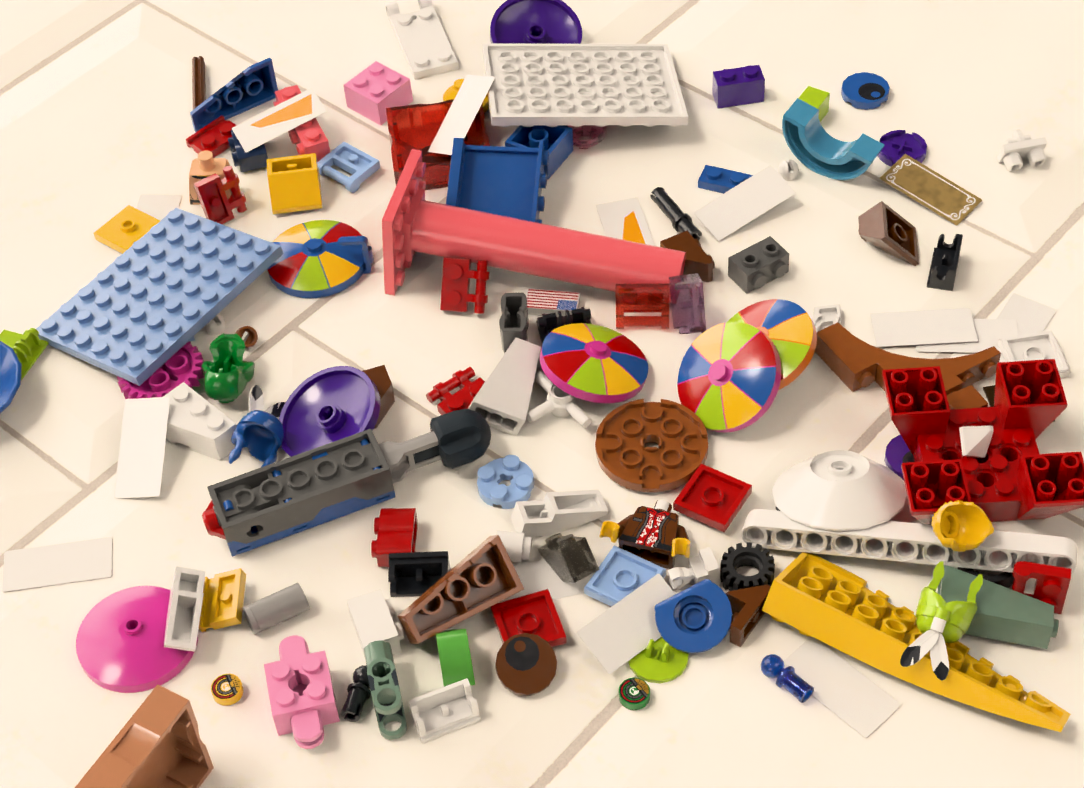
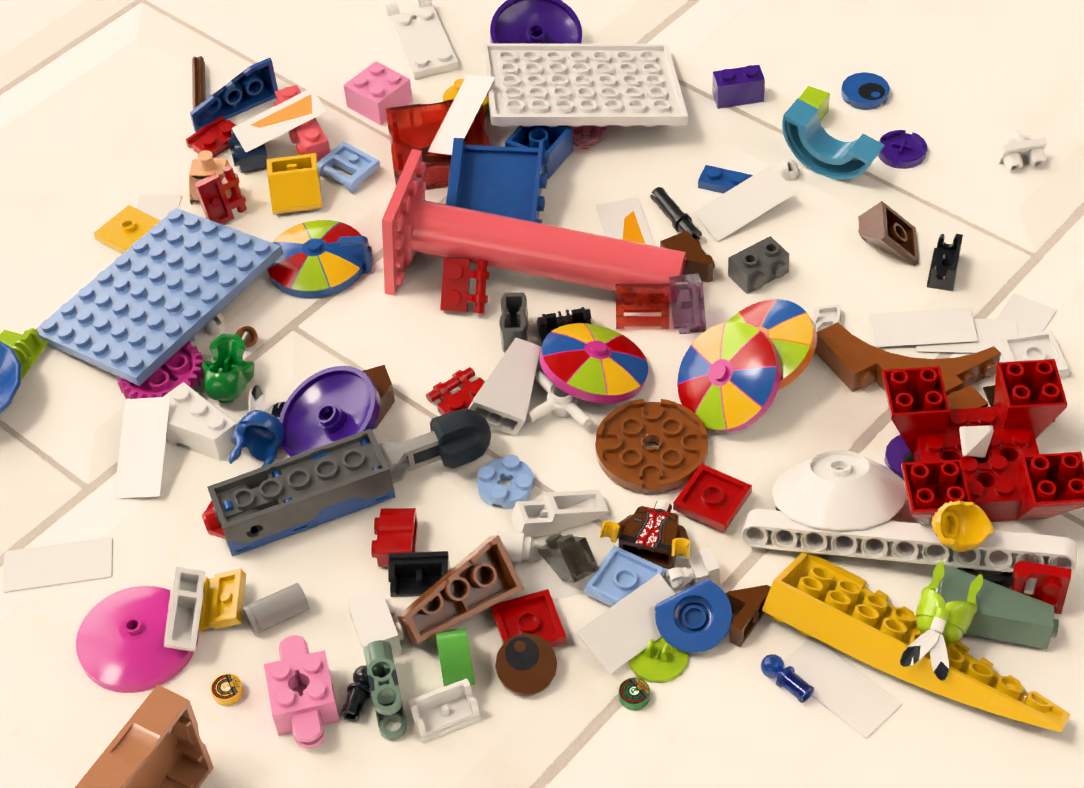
(551, 301): tile -> none
(746, 557): black tyre -> none
(930, 189): pearl gold sticker -> none

